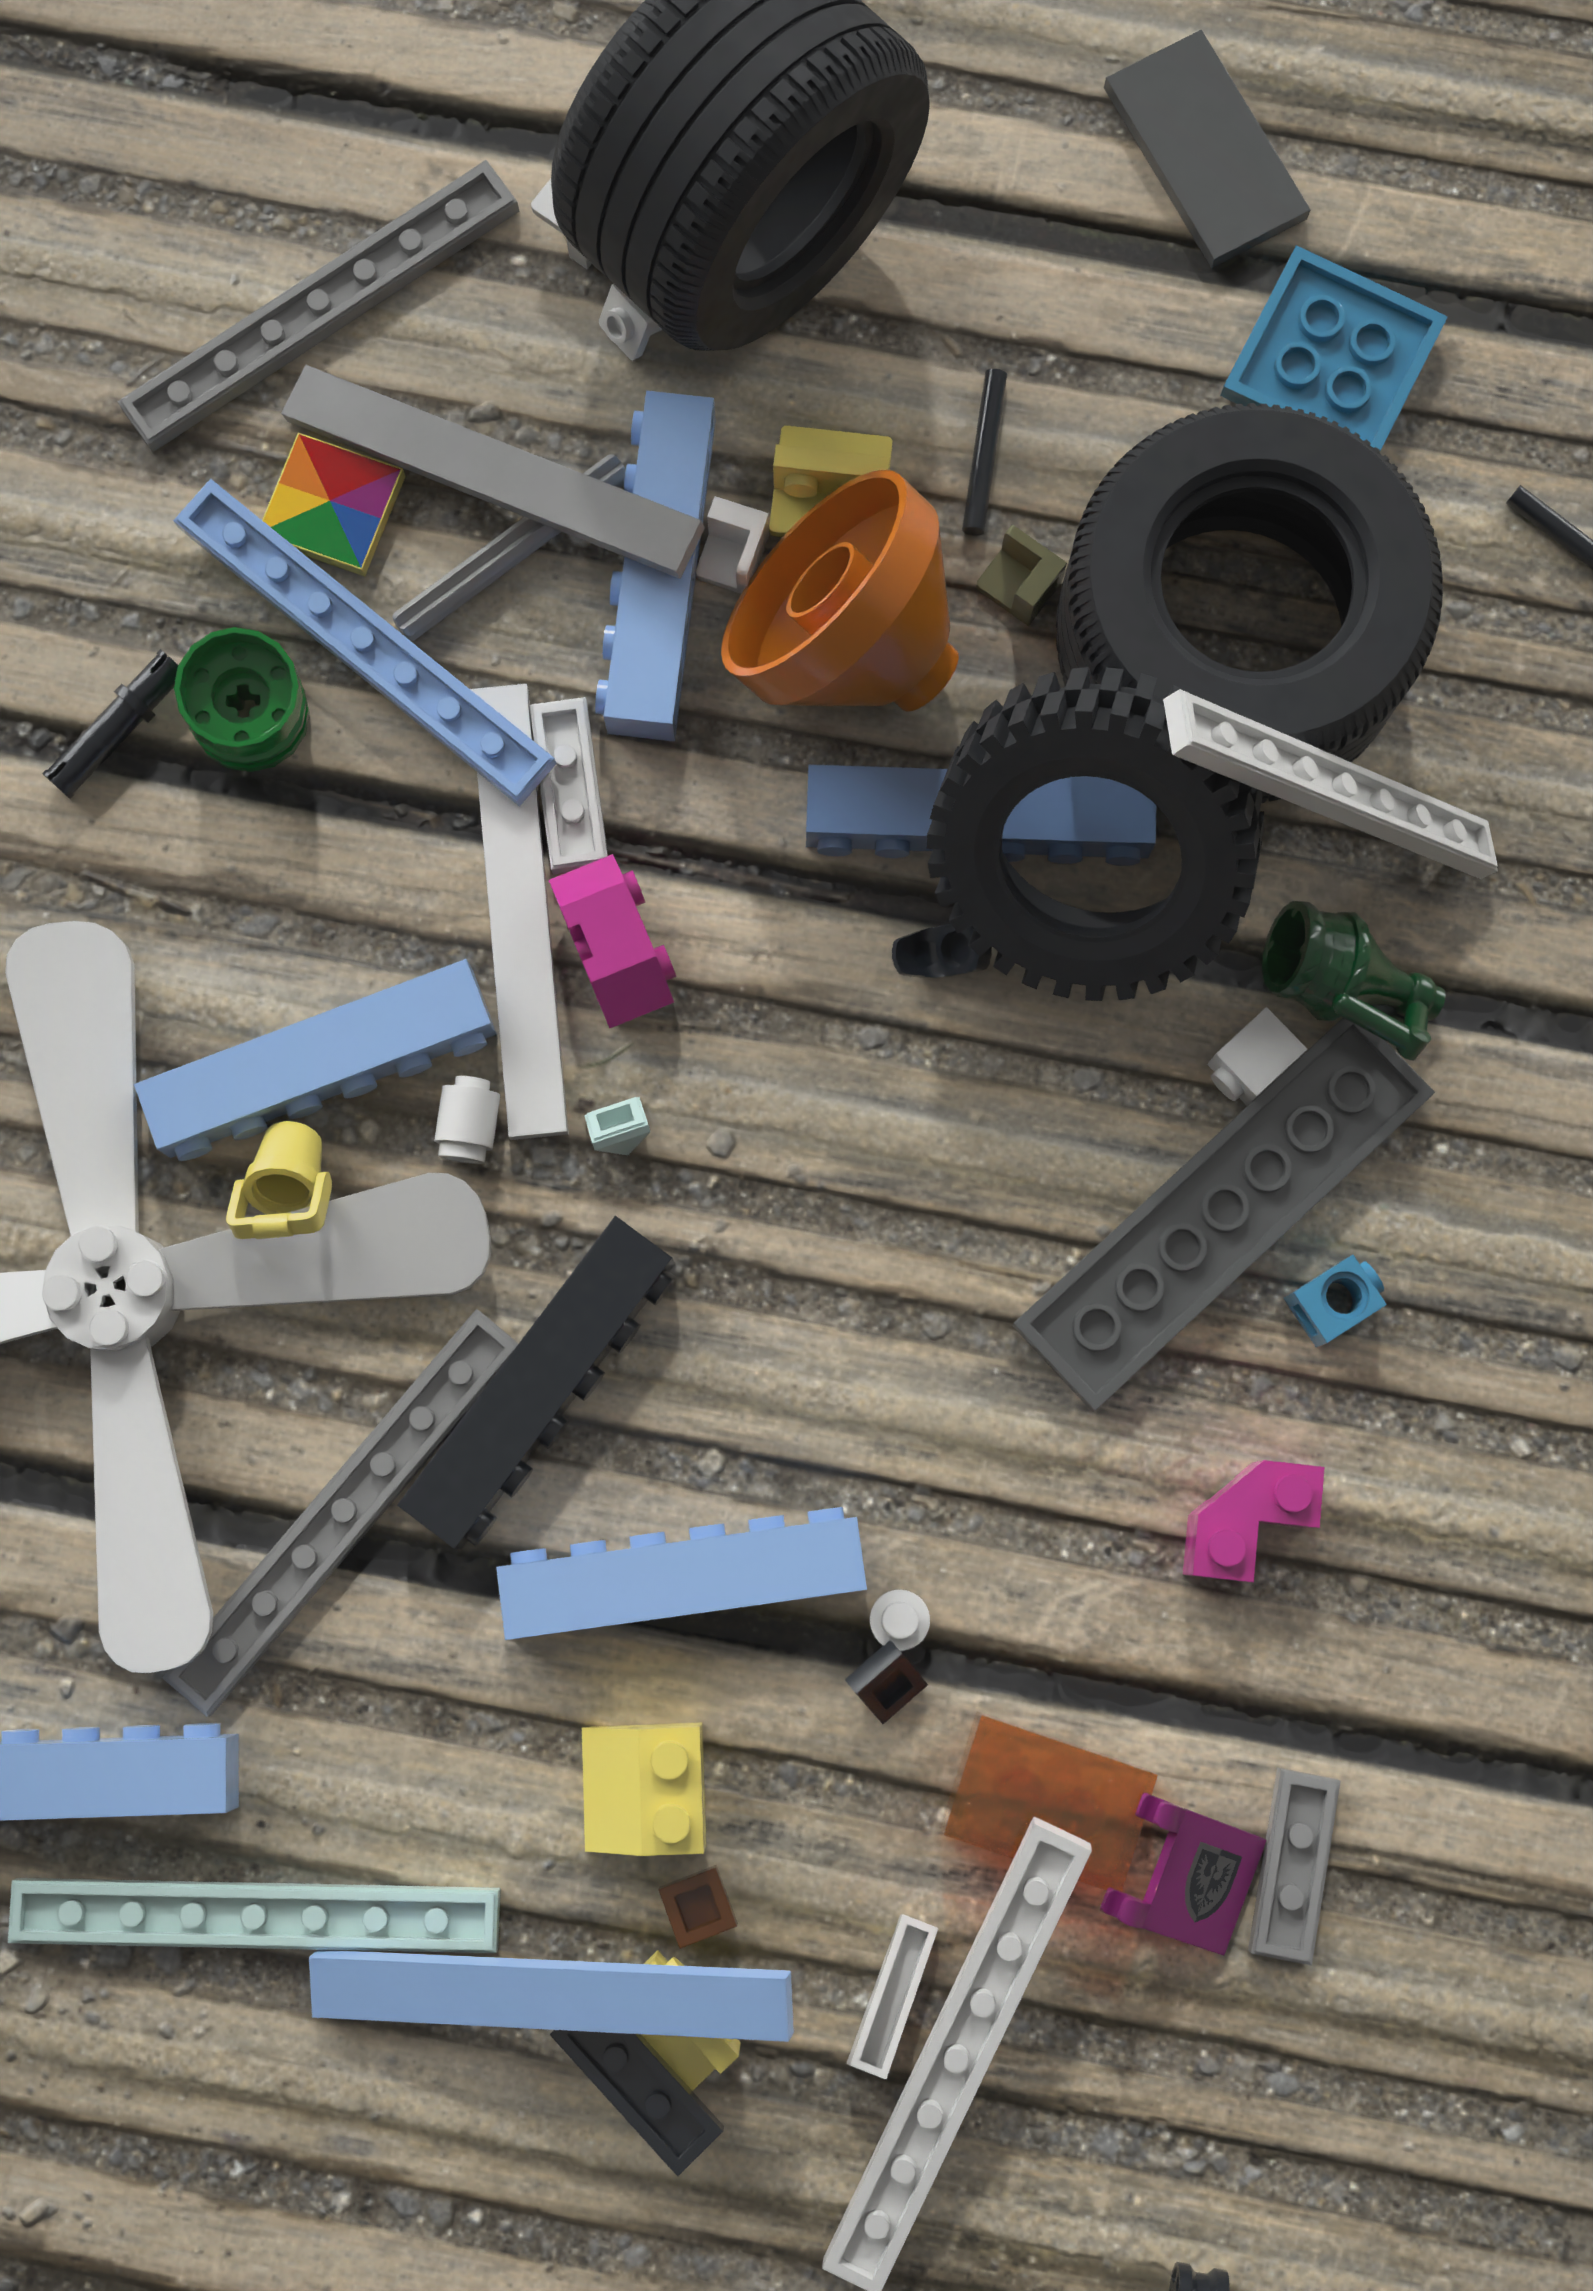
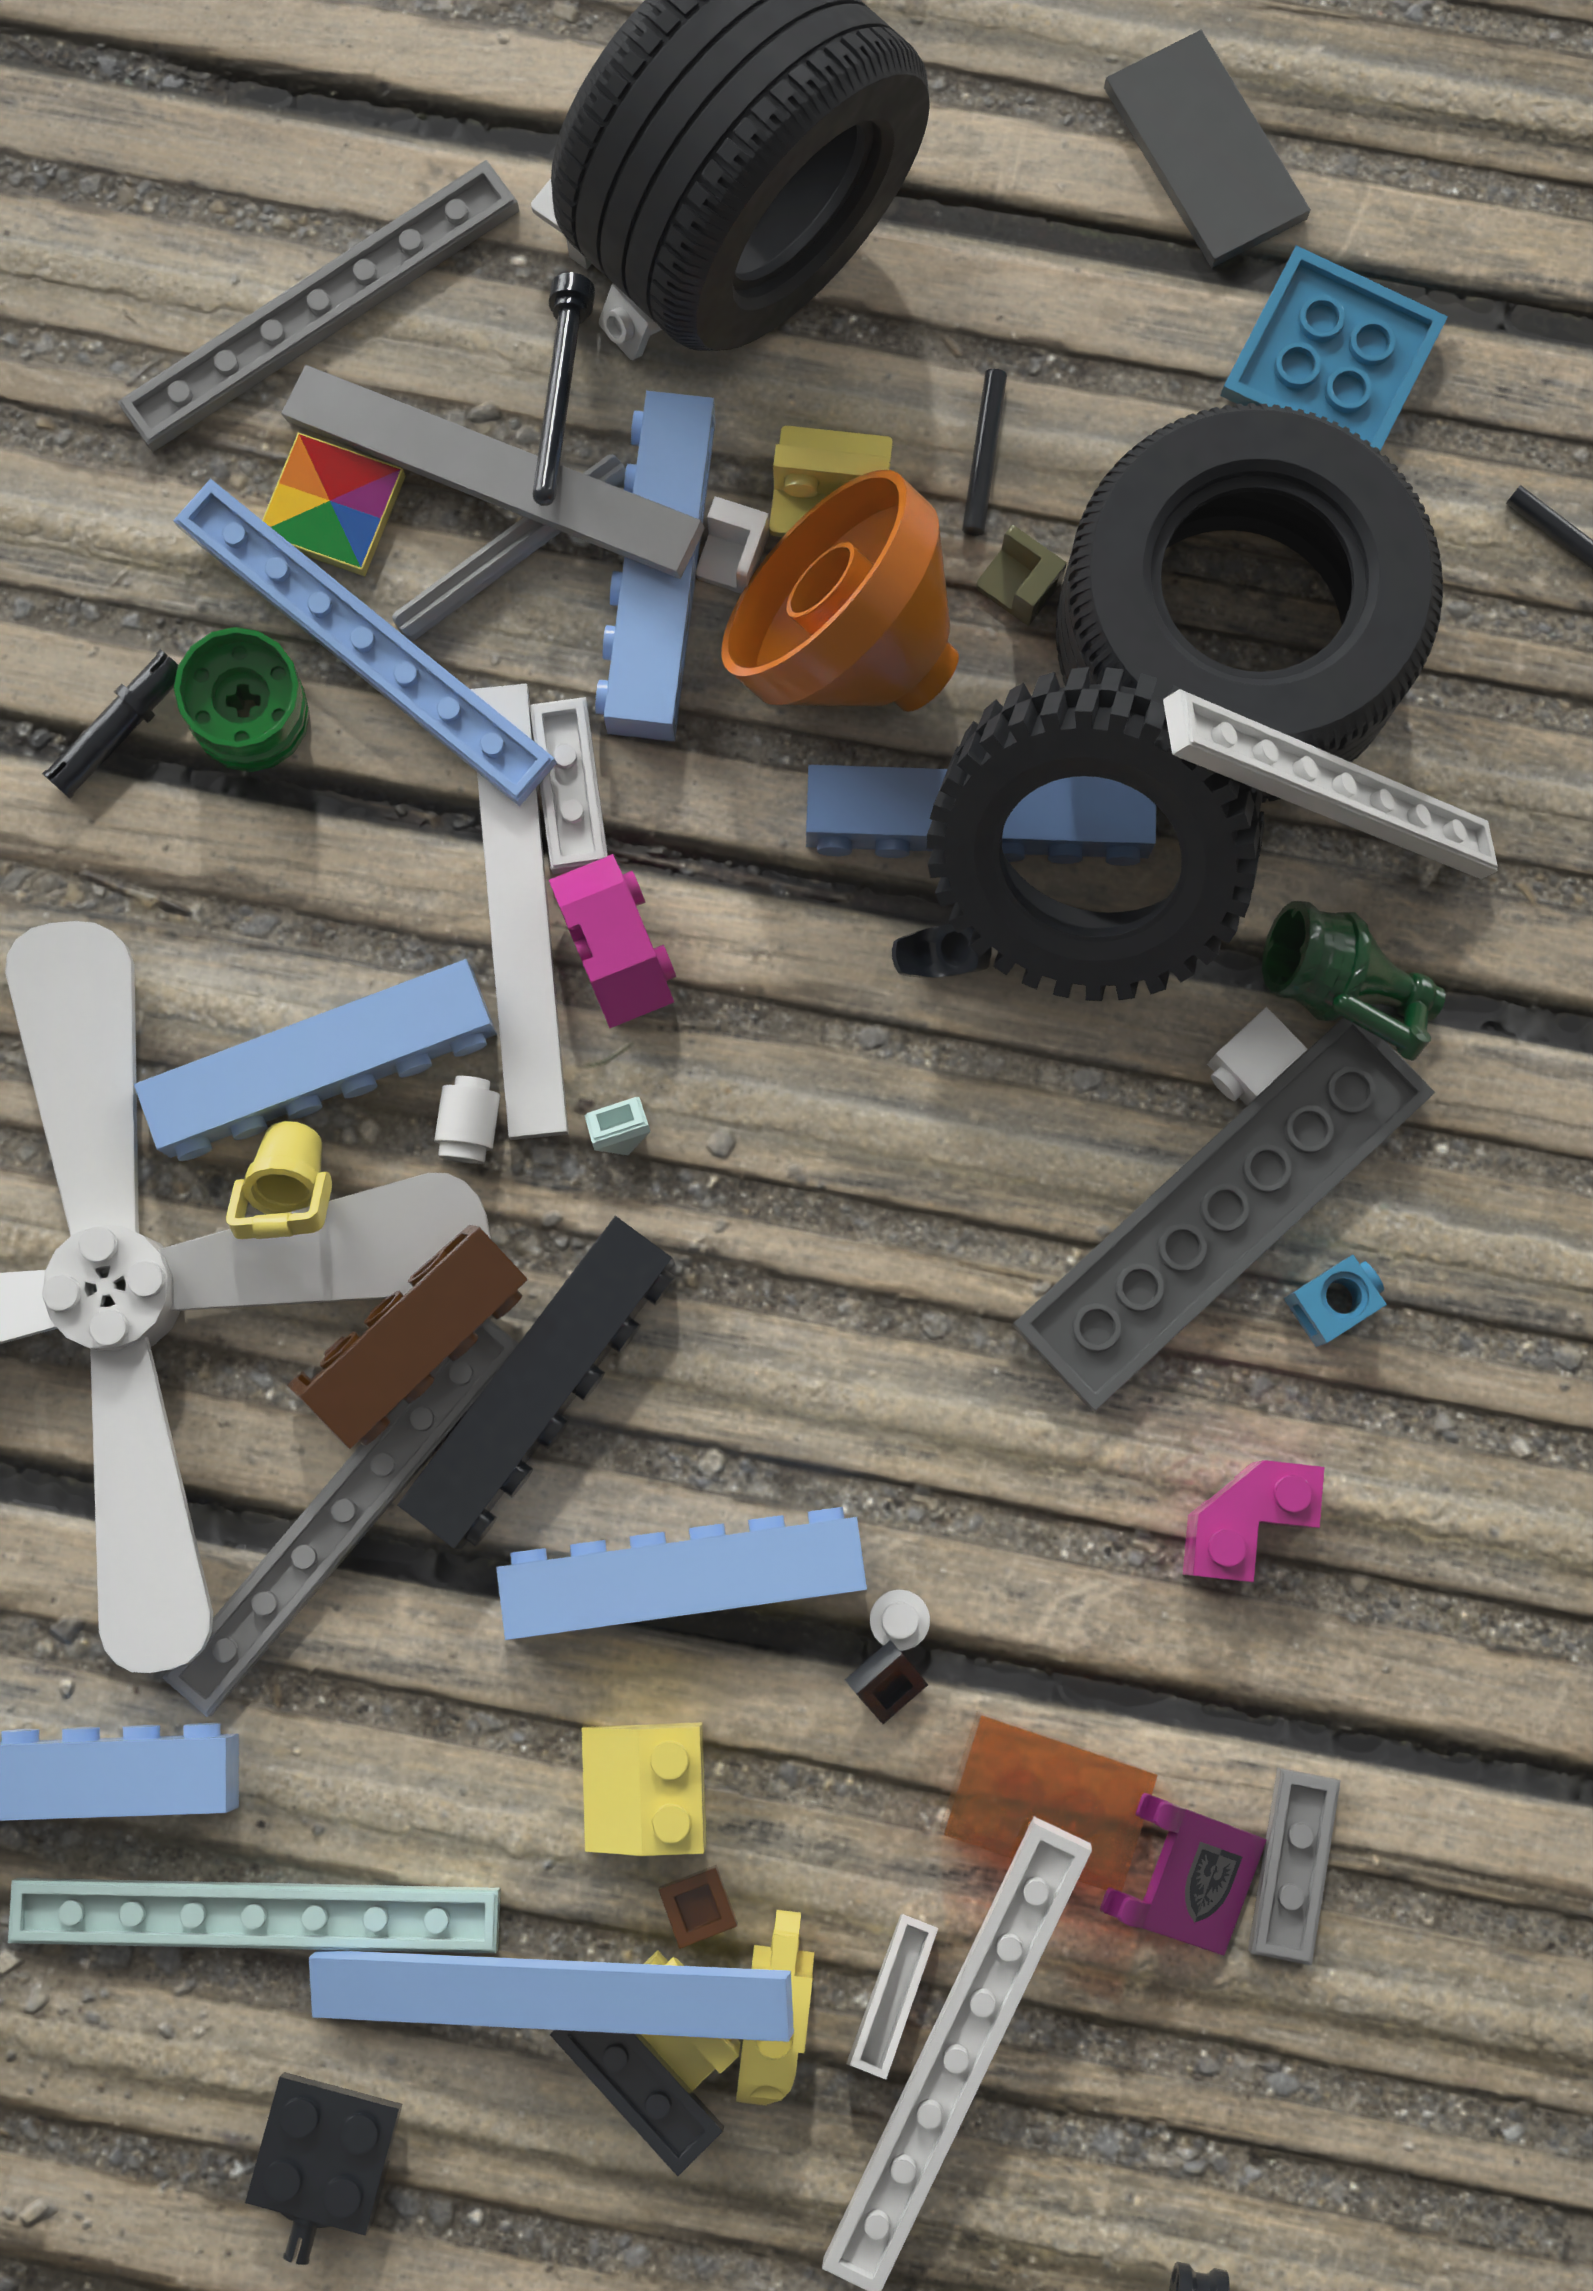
(323, 2159): none -> black plate
(411, 1337): none -> reddish brown wedge
(571, 303): none -> black piece
(770, 2066): none -> light yellow piece

